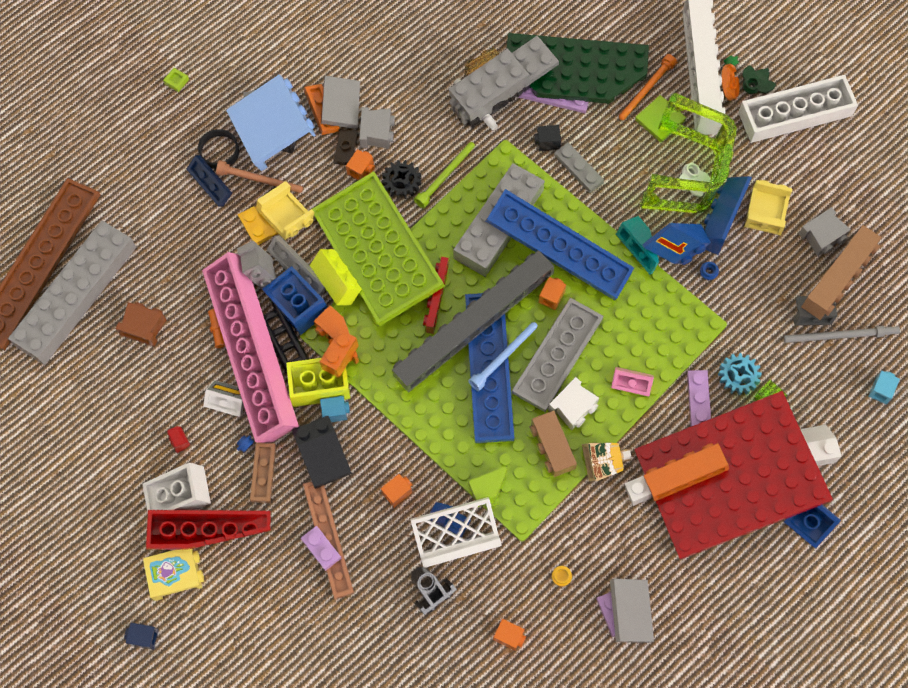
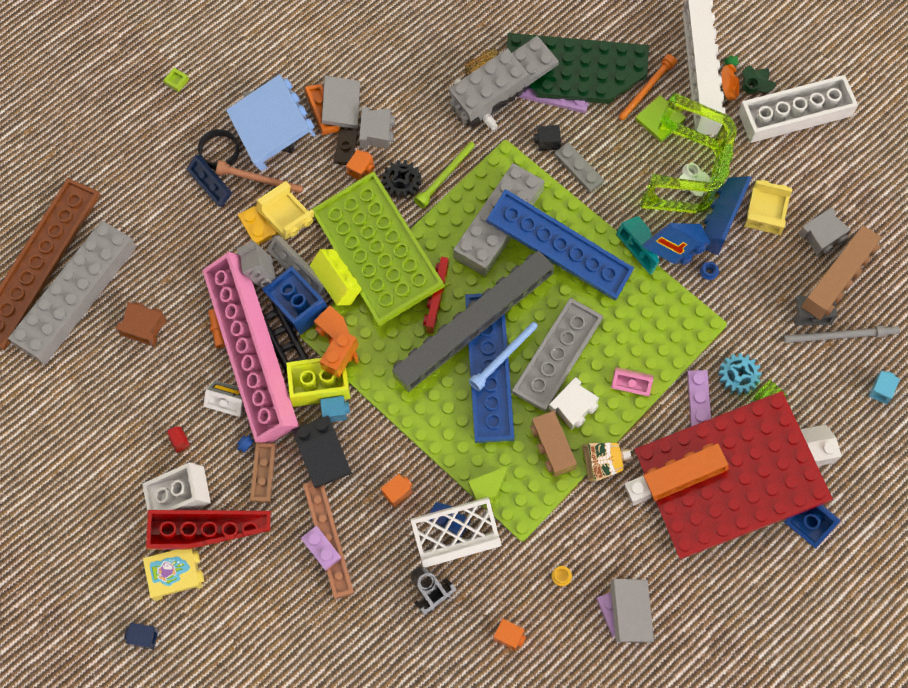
(552, 293): orange brick -> none

